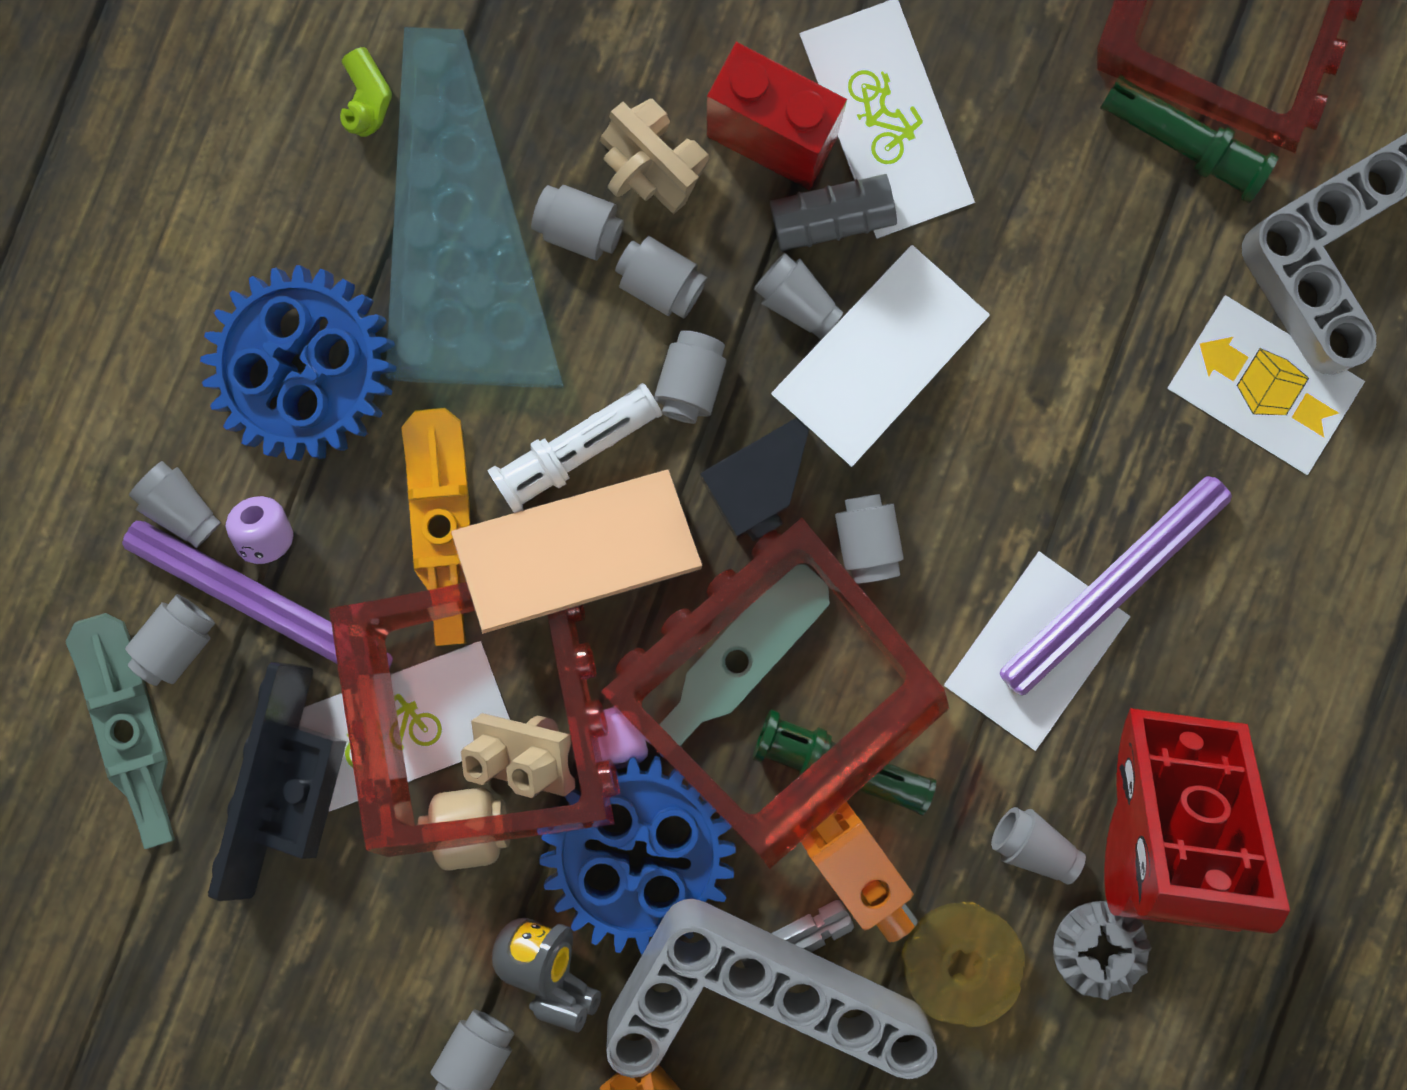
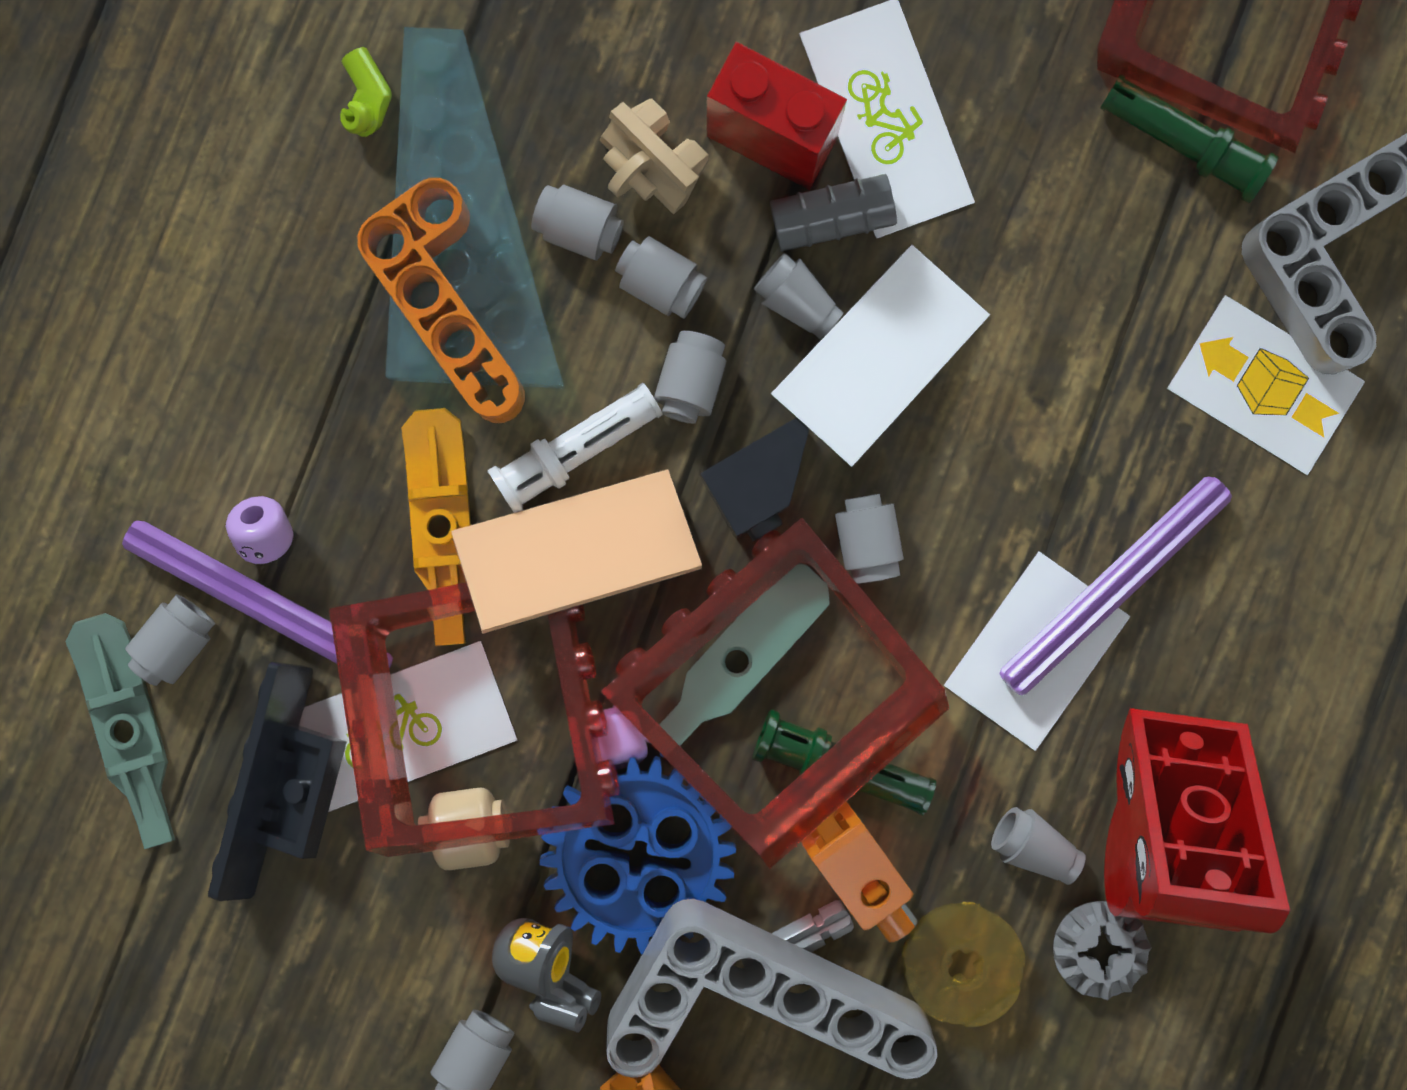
(174, 504): light grey cone -> none
(256, 334): blue gear -> none
(449, 313): none -> orange beam
(525, 755): tan hips -> none

